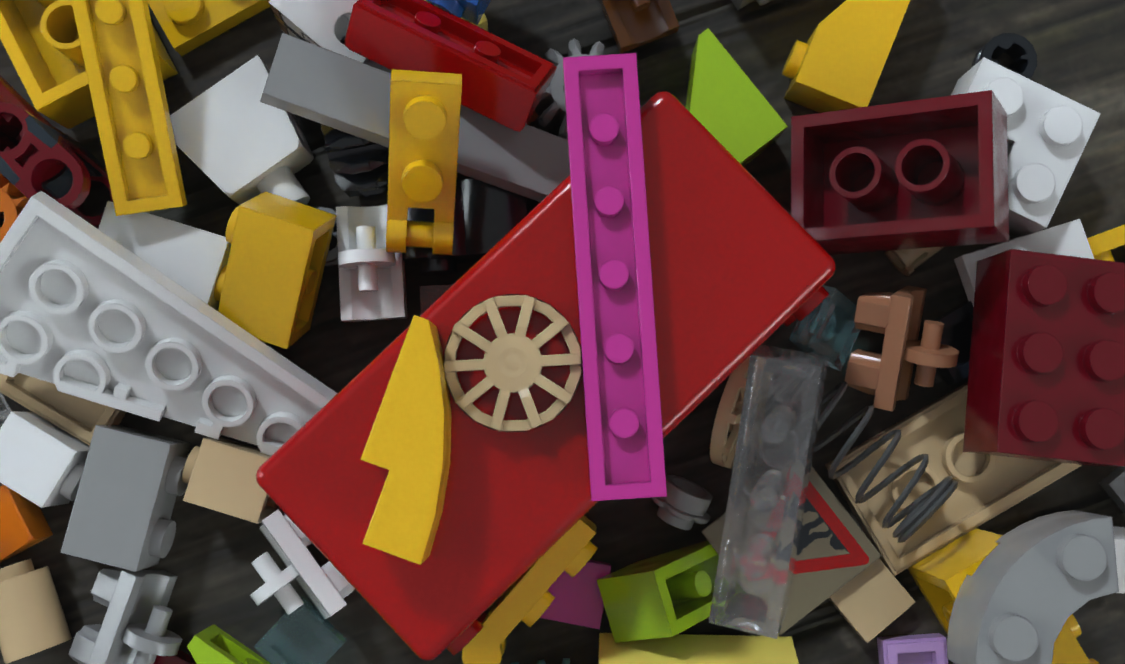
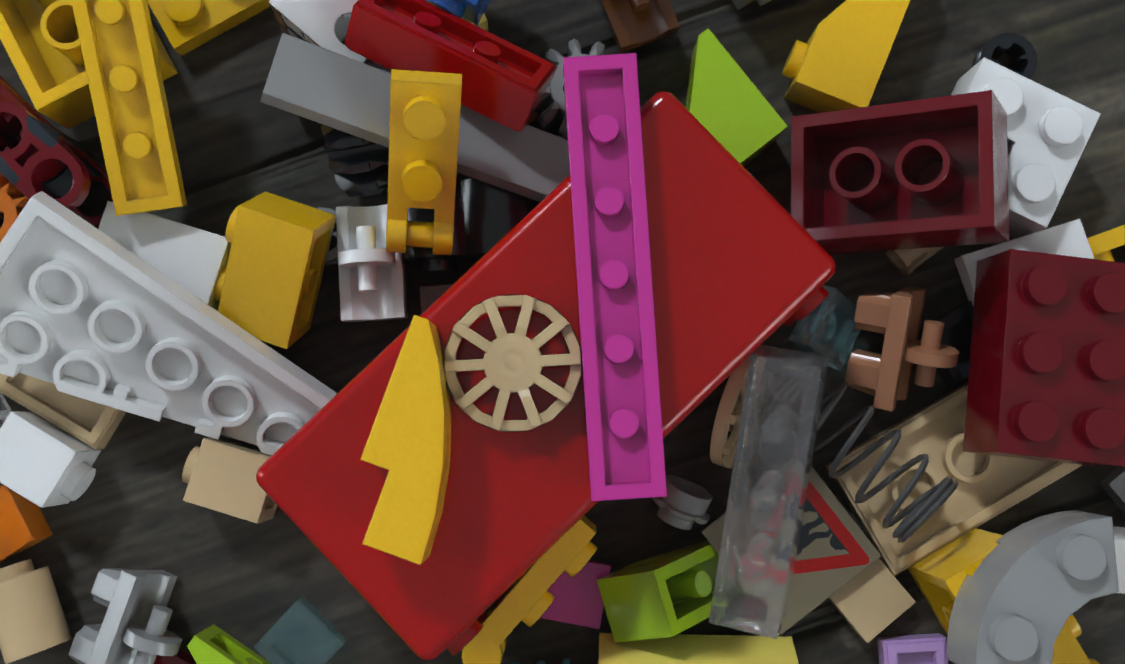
(127, 498): light grey brick -> none
(241, 140): white torso -> none
(322, 584): white hips -> none

